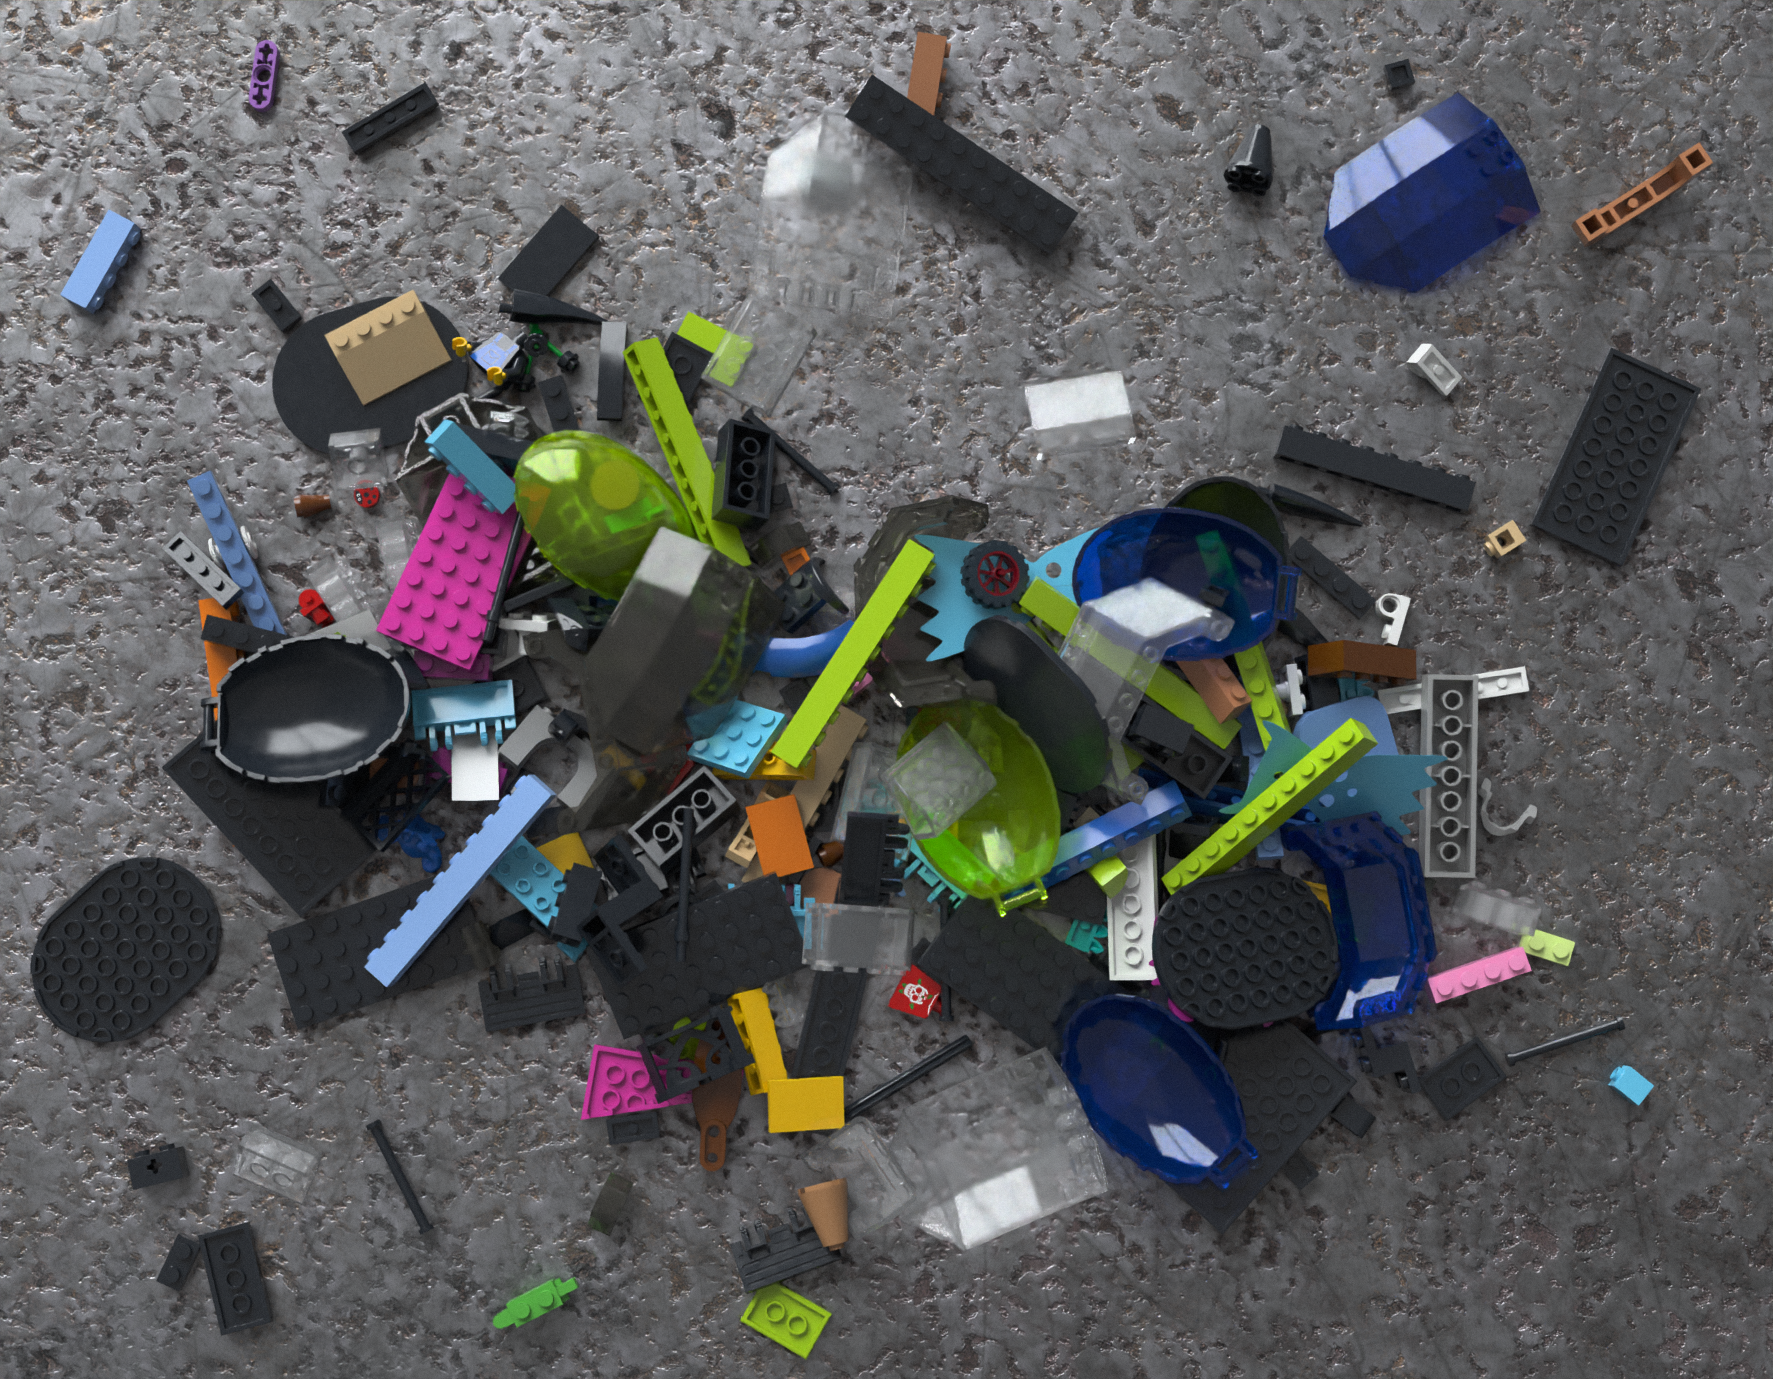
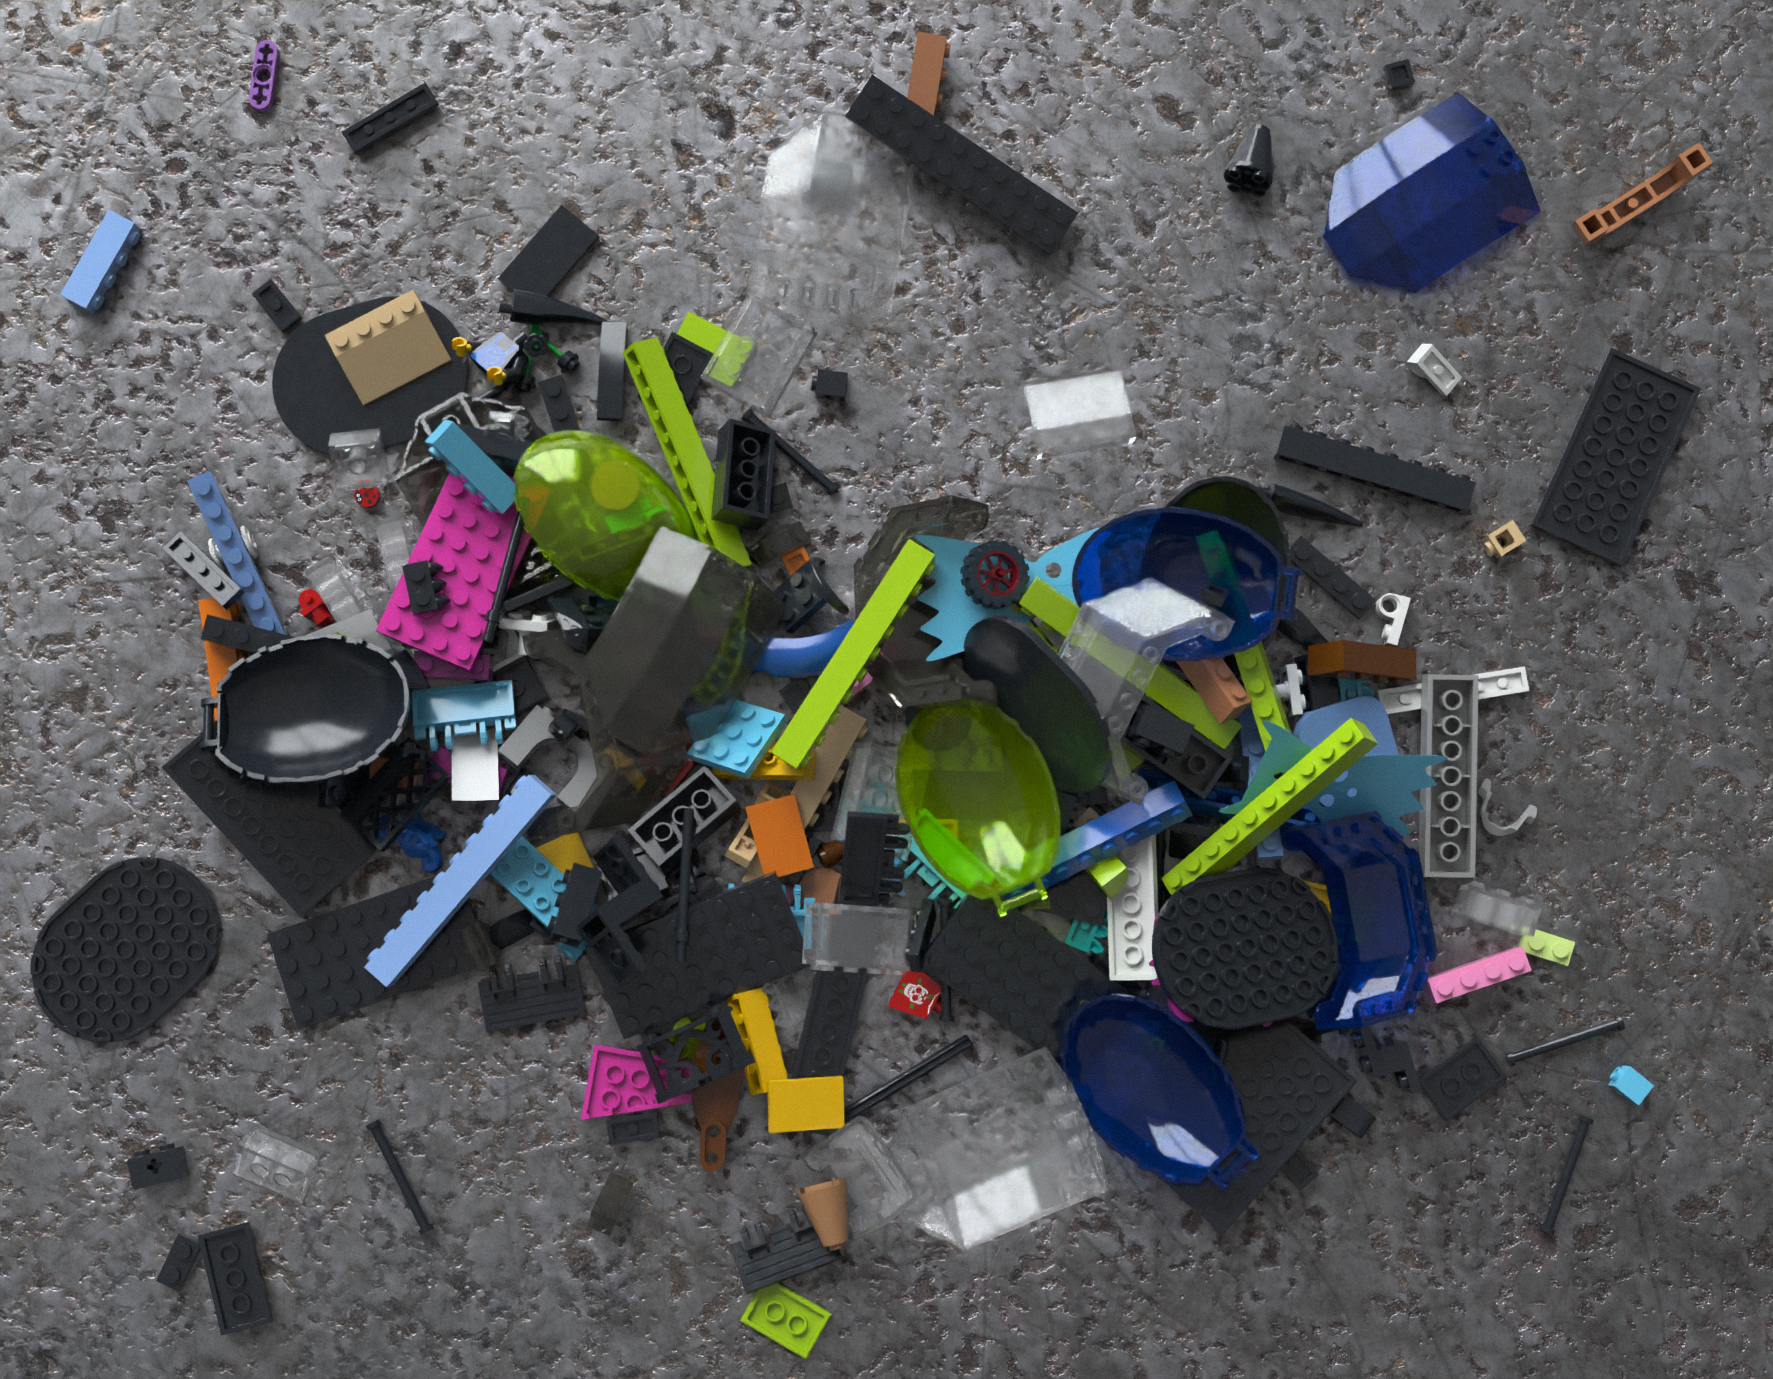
(311, 504): reddish brown cone -> none
(423, 588): none -> black plate
(535, 1302): bright green hinge -> none
(830, 385): none -> black brick
(921, 935): none -> black plate
(938, 781): clear slope -> none
(1566, 1174): none -> black bar

